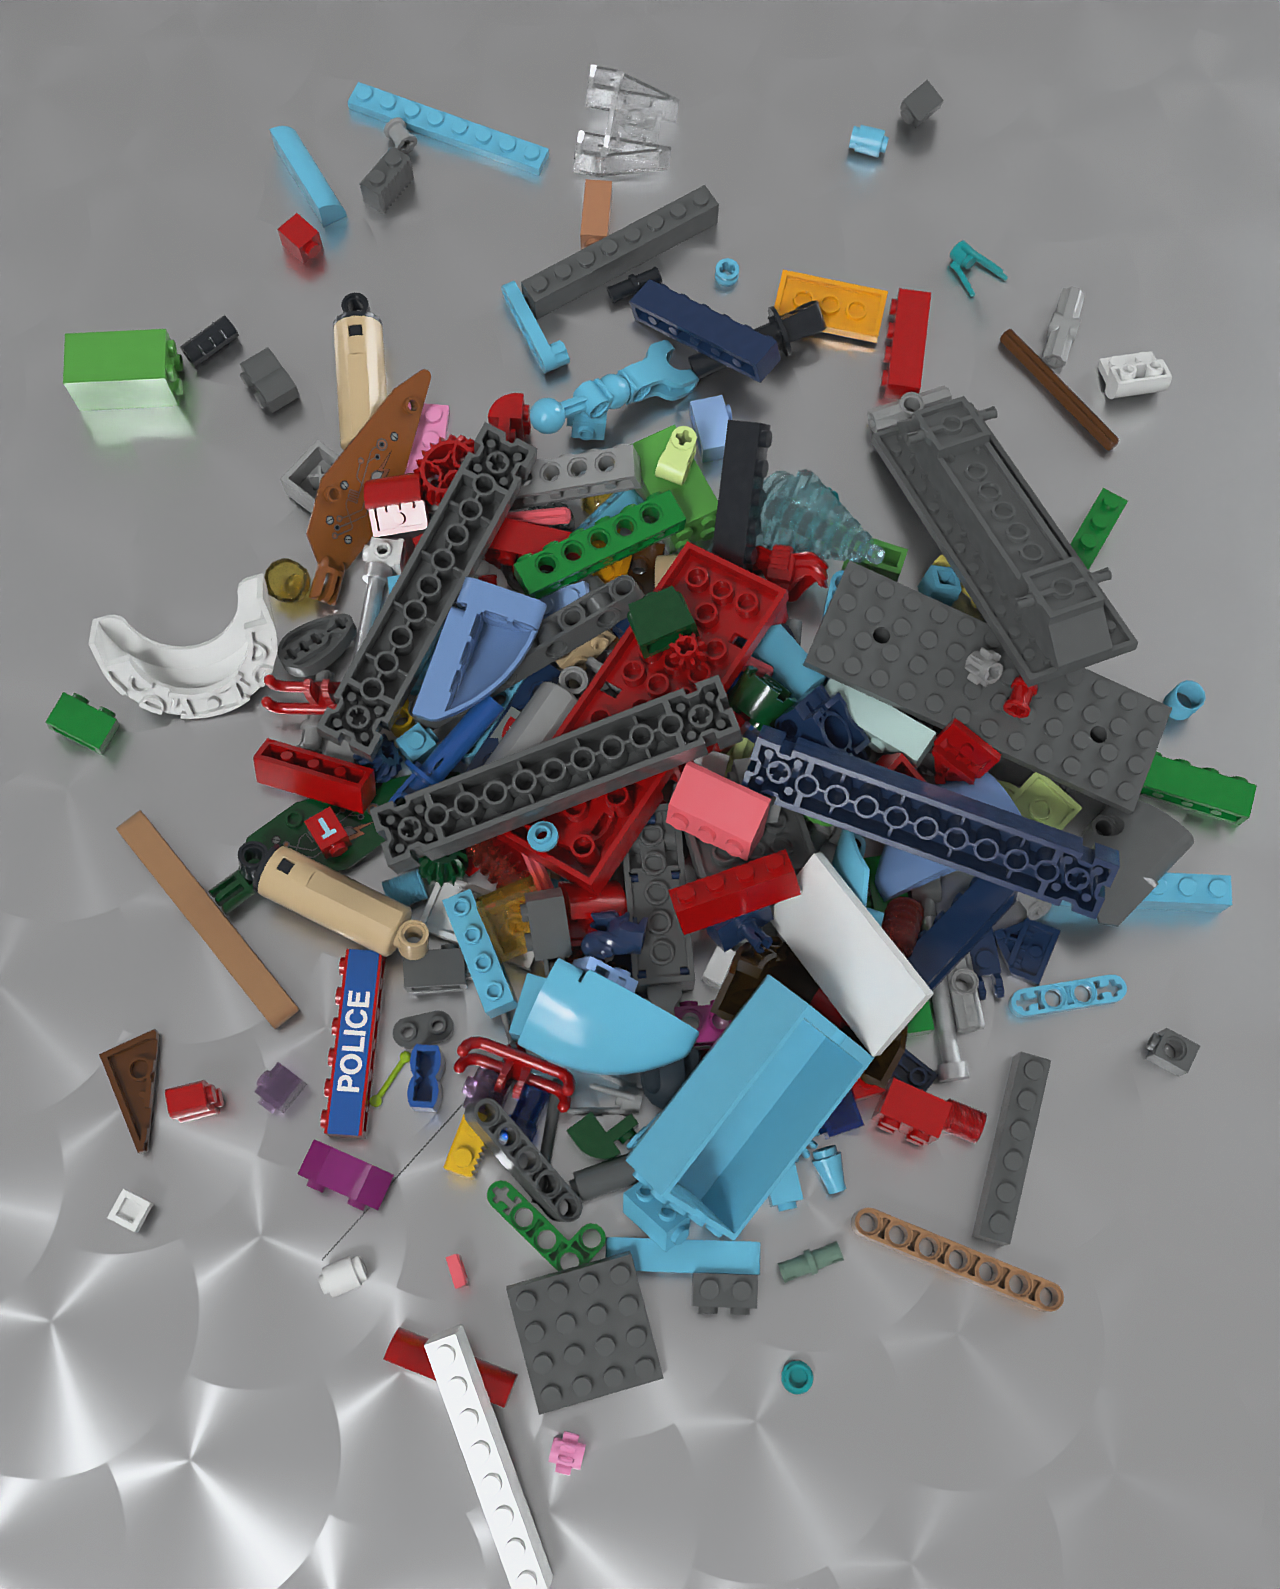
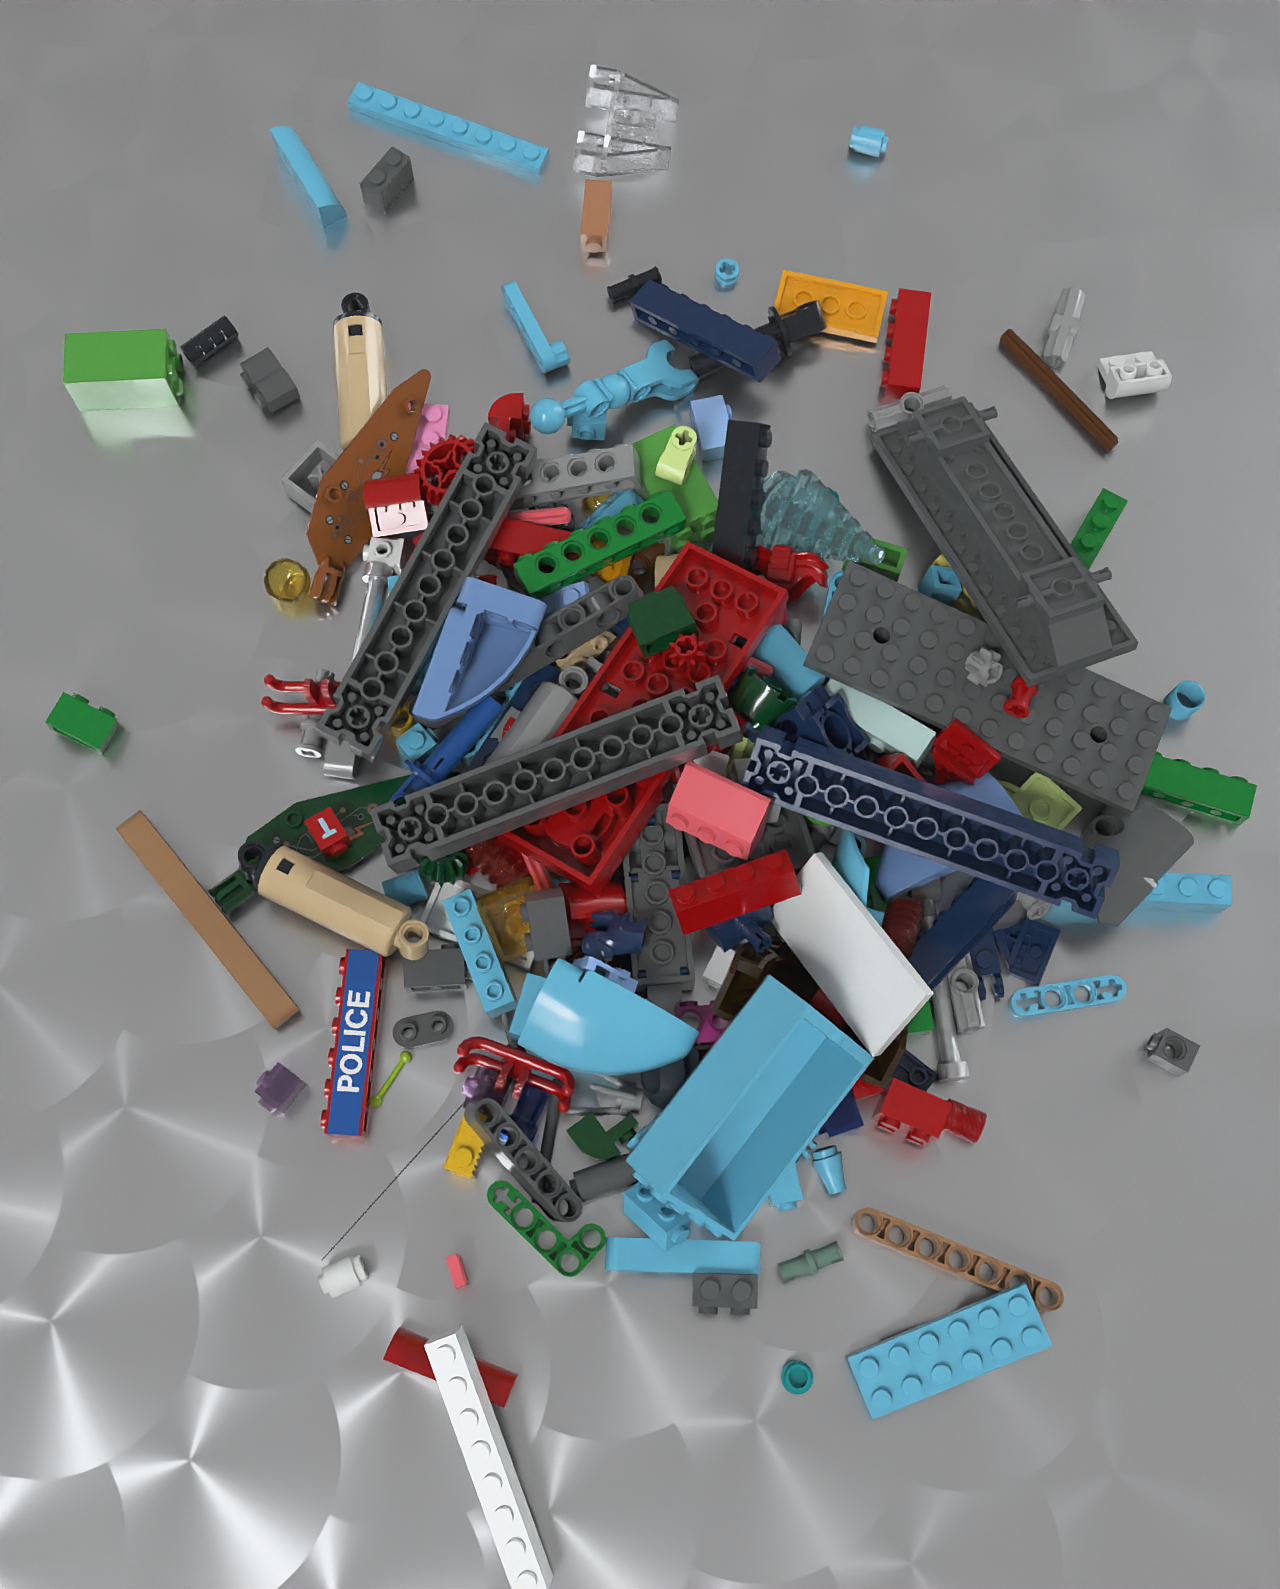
(130, 1210): white tile -> none
(132, 1078): reddish brown wing -> none
(193, 1101): red brick -> none
(195, 678): white windscreen -> none
(300, 238): red brick -> none
(315, 775): red brick -> none
(332, 644): dark grey piece -> none
(346, 1175): magenta brick -> none
(386, 762): dark blue gear -> none
(397, 131): light grey bush -> none
(427, 1068): blue brick -> none
(548, 842): medium azure plate -> none
(567, 1453): bright pink gear -> none
(584, 1332): dark grey plate -> none
(620, 252): dark grey brick -> none
(920, 104): dark grey brick -> none
(949, 1350): none -> medium azure plate
(965, 256): teal plant -> none
(1011, 1149): dark grey brick -> none

